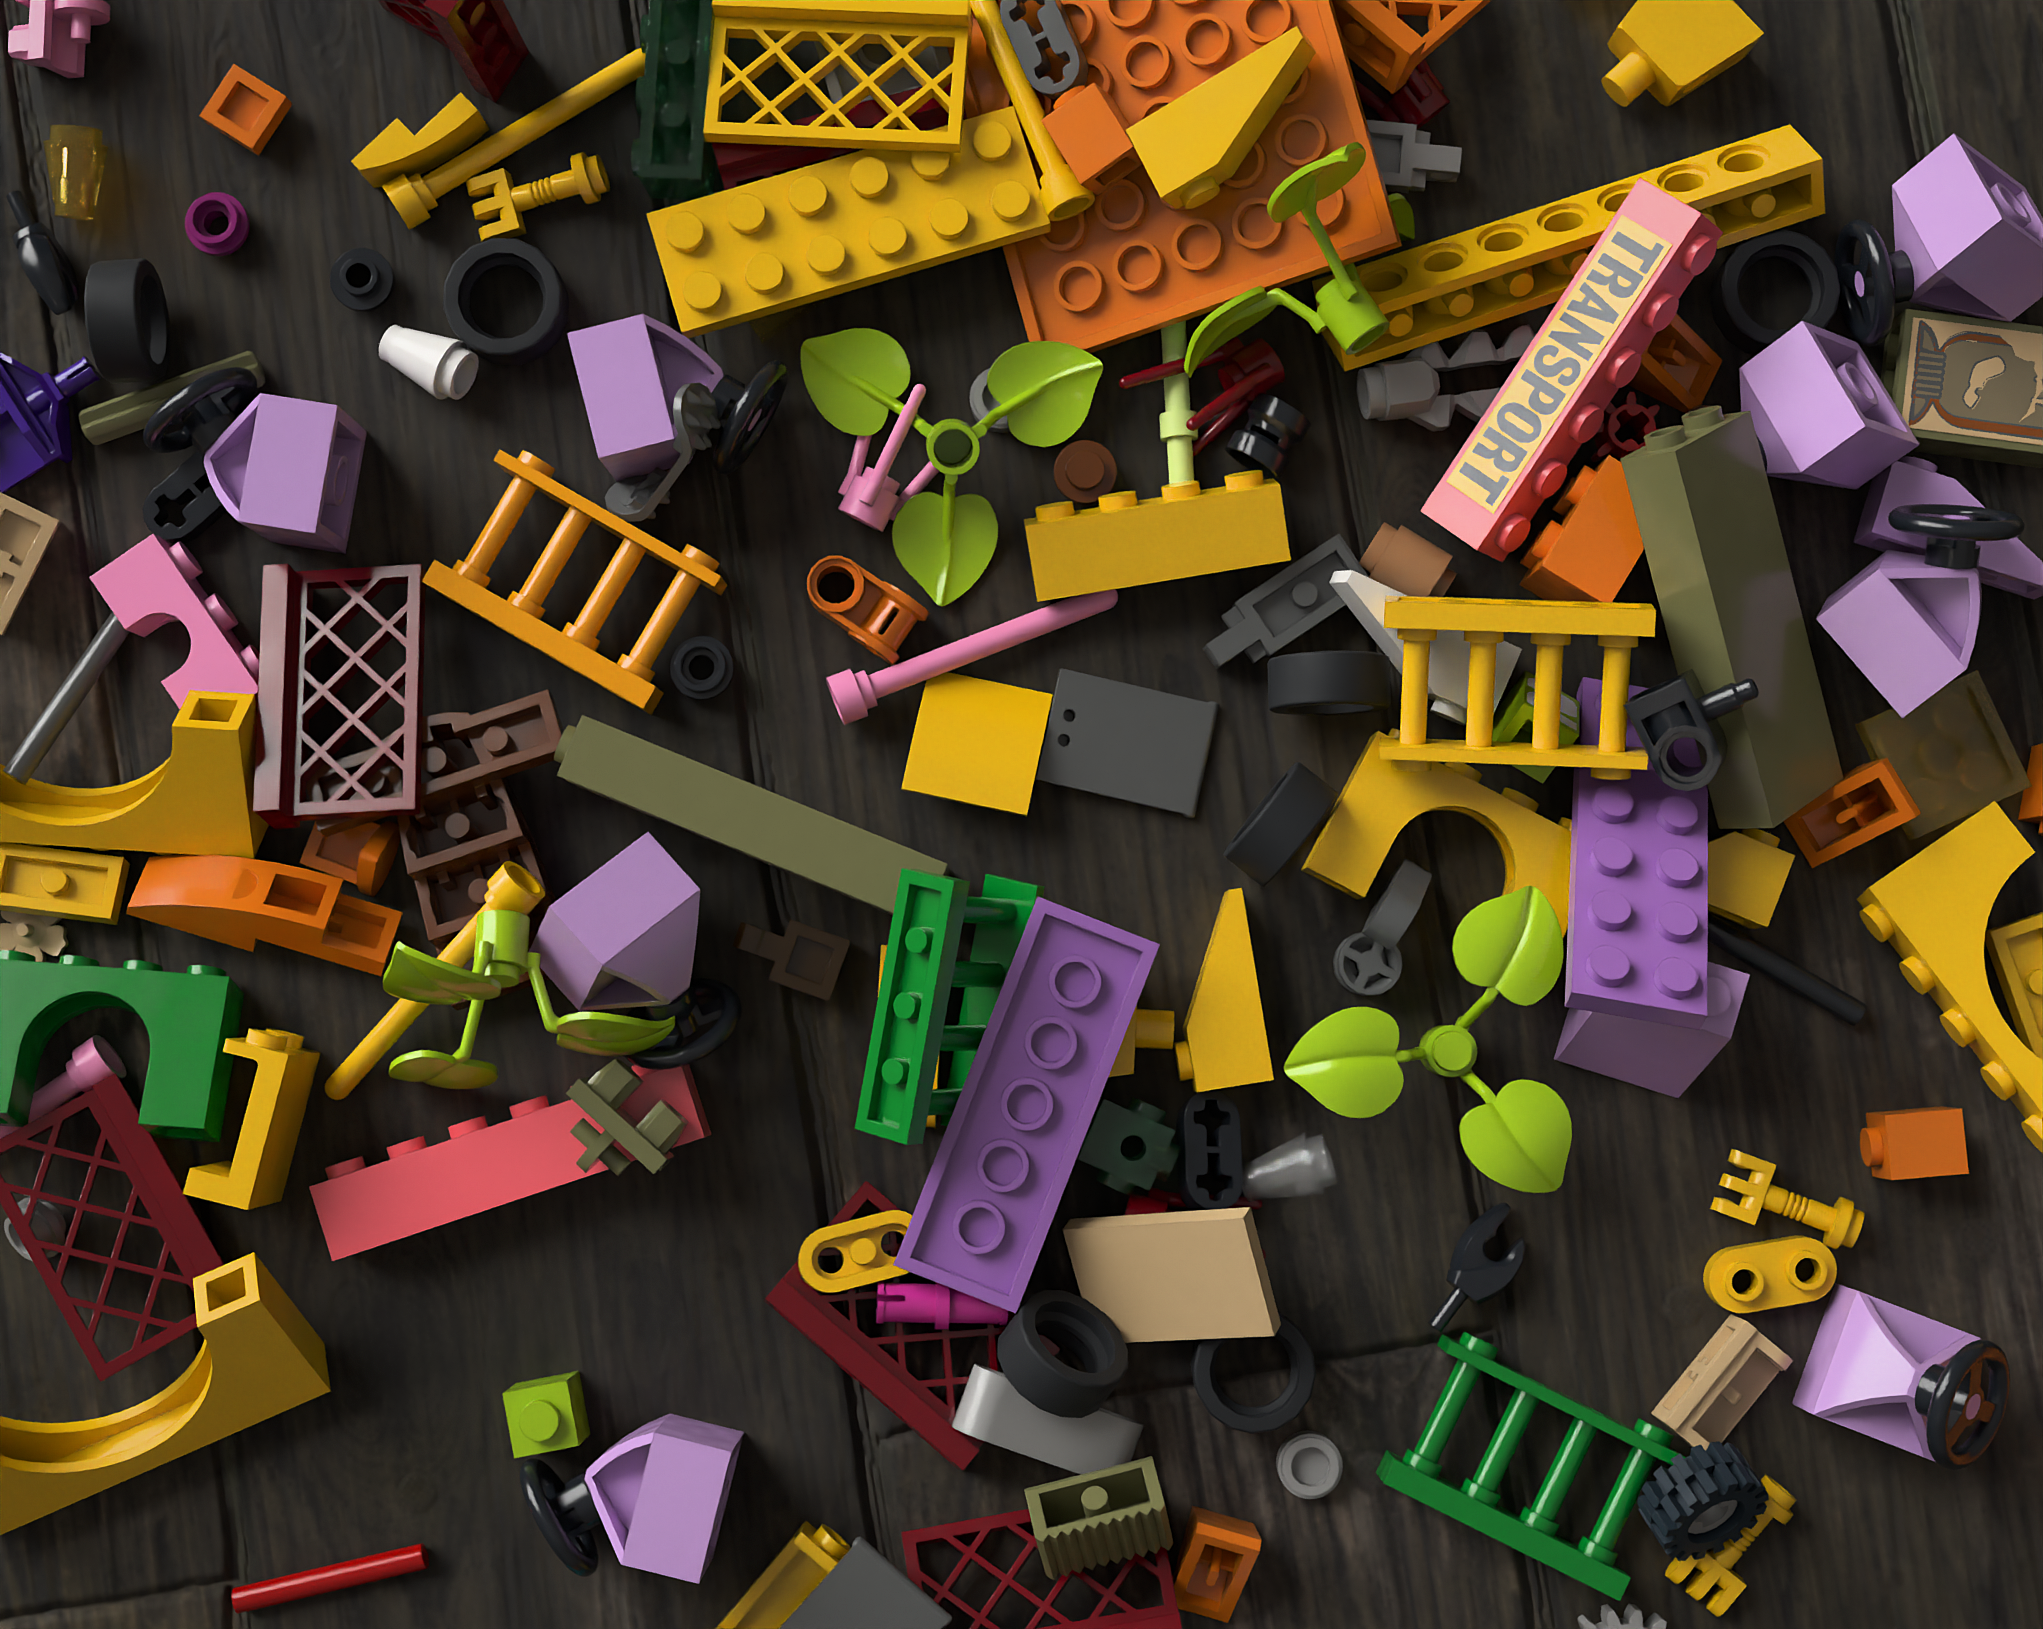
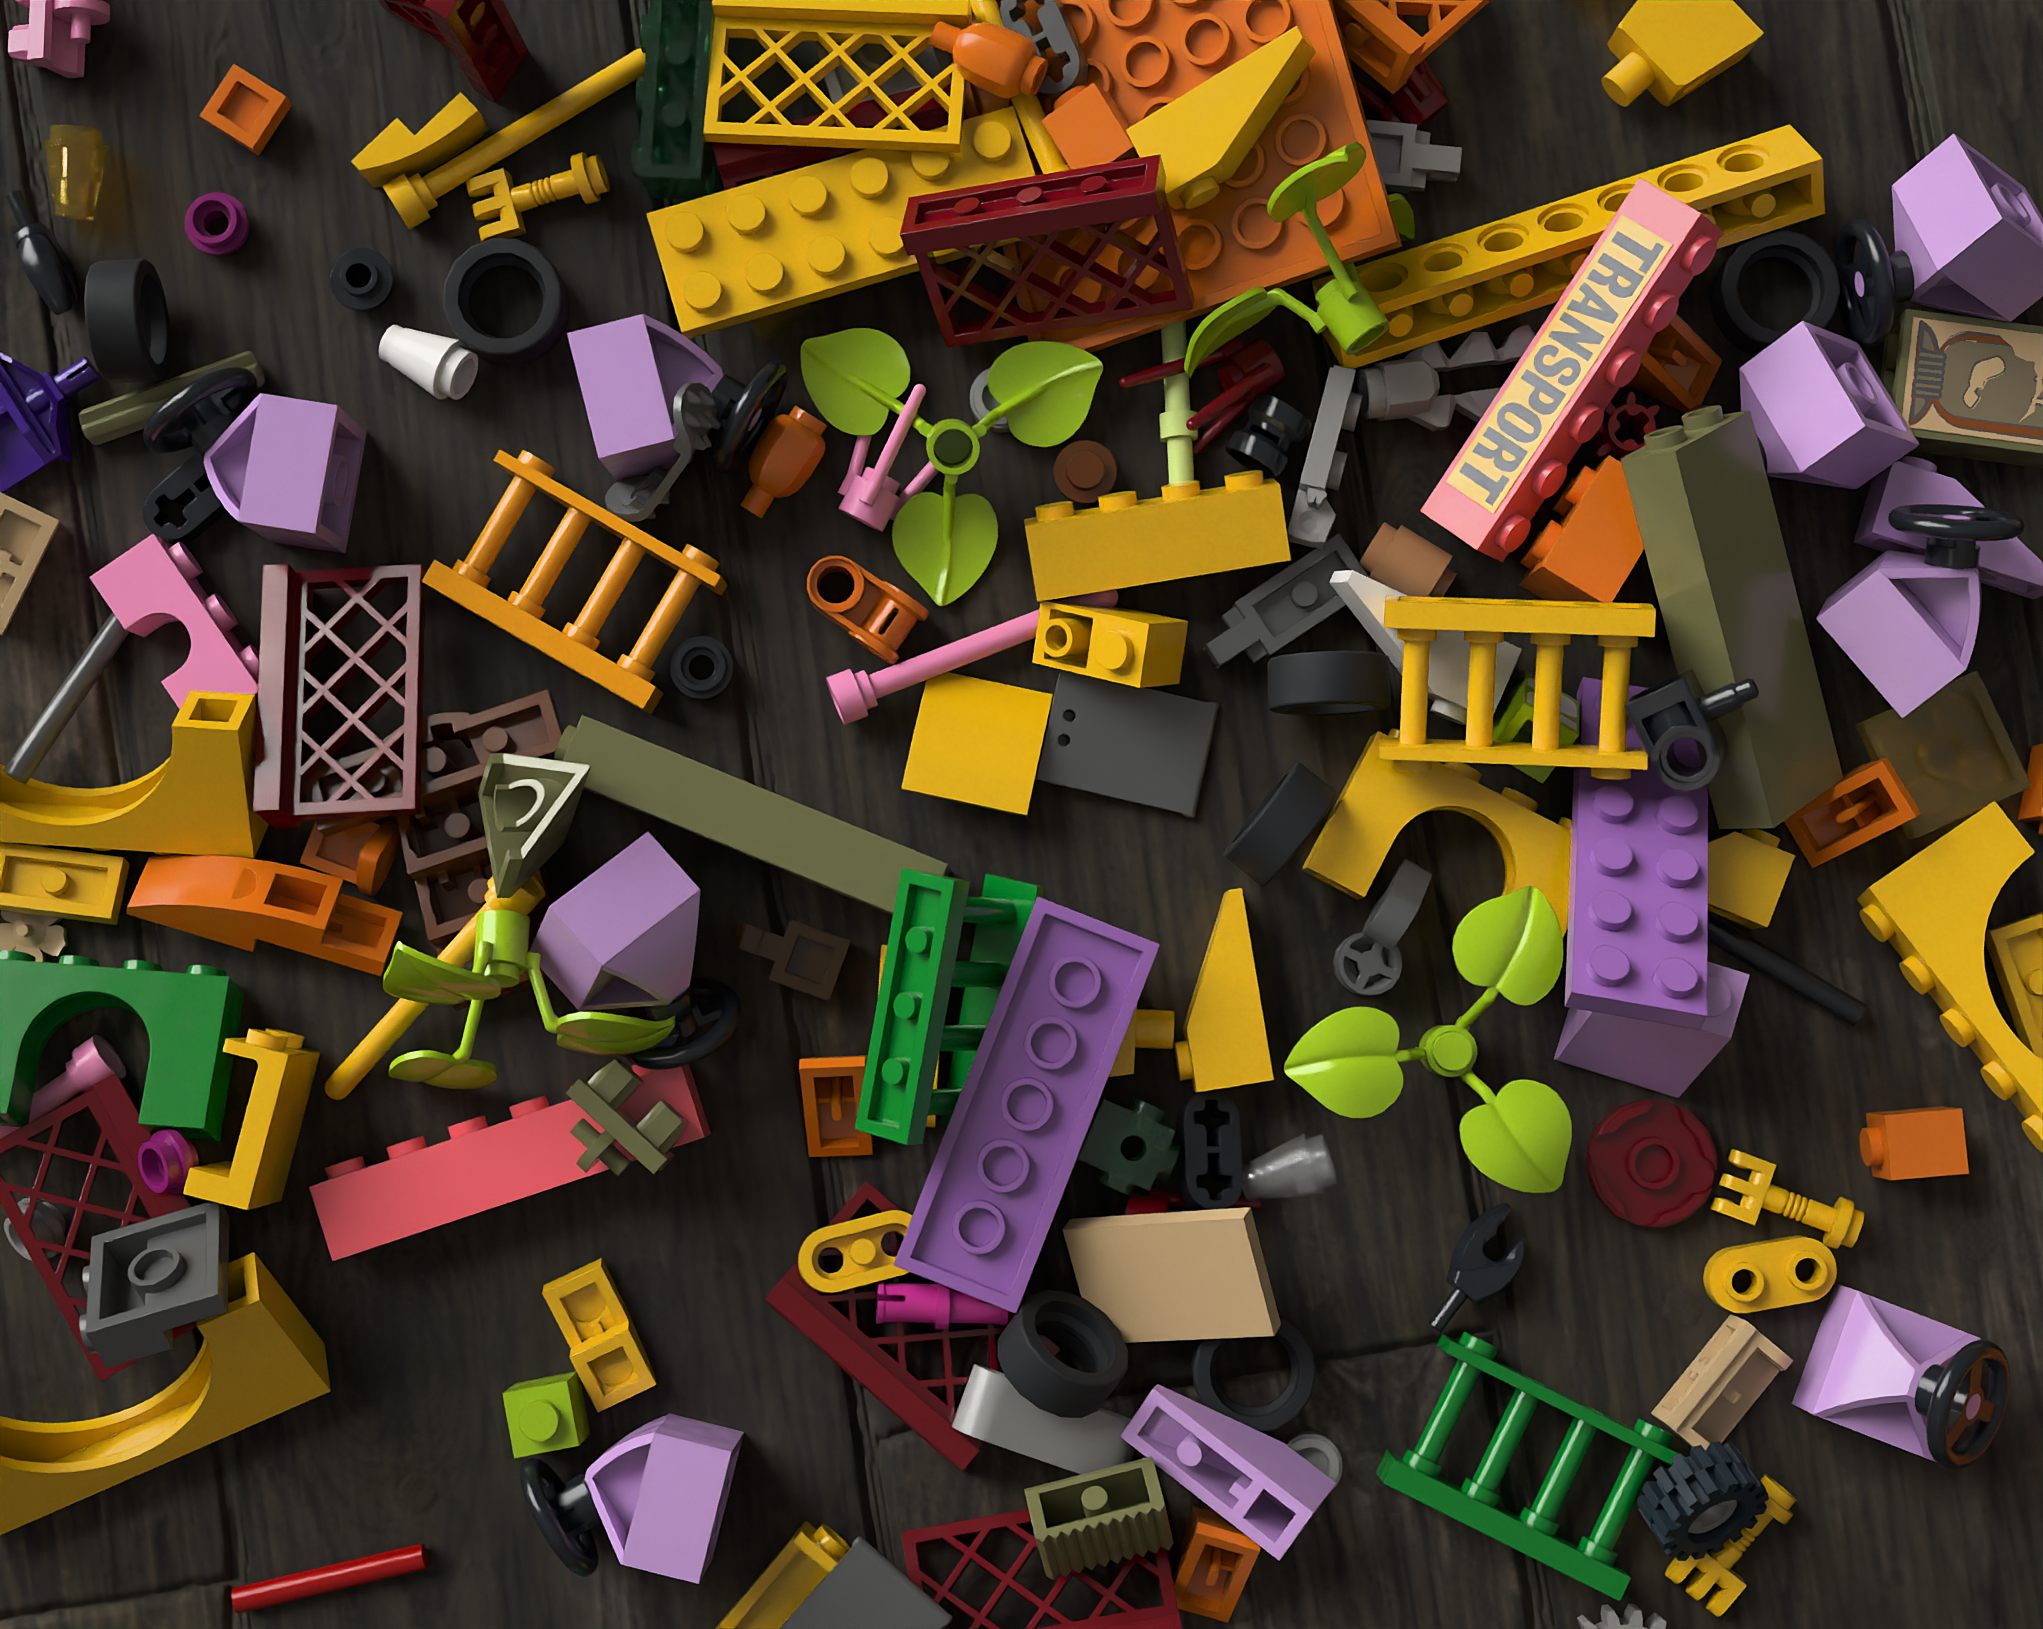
(154, 1280): none -> dark grey plate
(167, 1161): none -> magenta plate
(526, 813): none -> olive slope
(600, 1335): none -> yellow slope
(784, 458): none -> orange plant
(831, 1104): none -> orange slope
(993, 57): none -> orange plant
(1025, 209): none -> dark red fence
(1110, 643): none -> yellow slope
(1230, 1467): none -> lavender slope
(1324, 466): none -> light grey hinge
(1651, 1163): none -> dark red tile

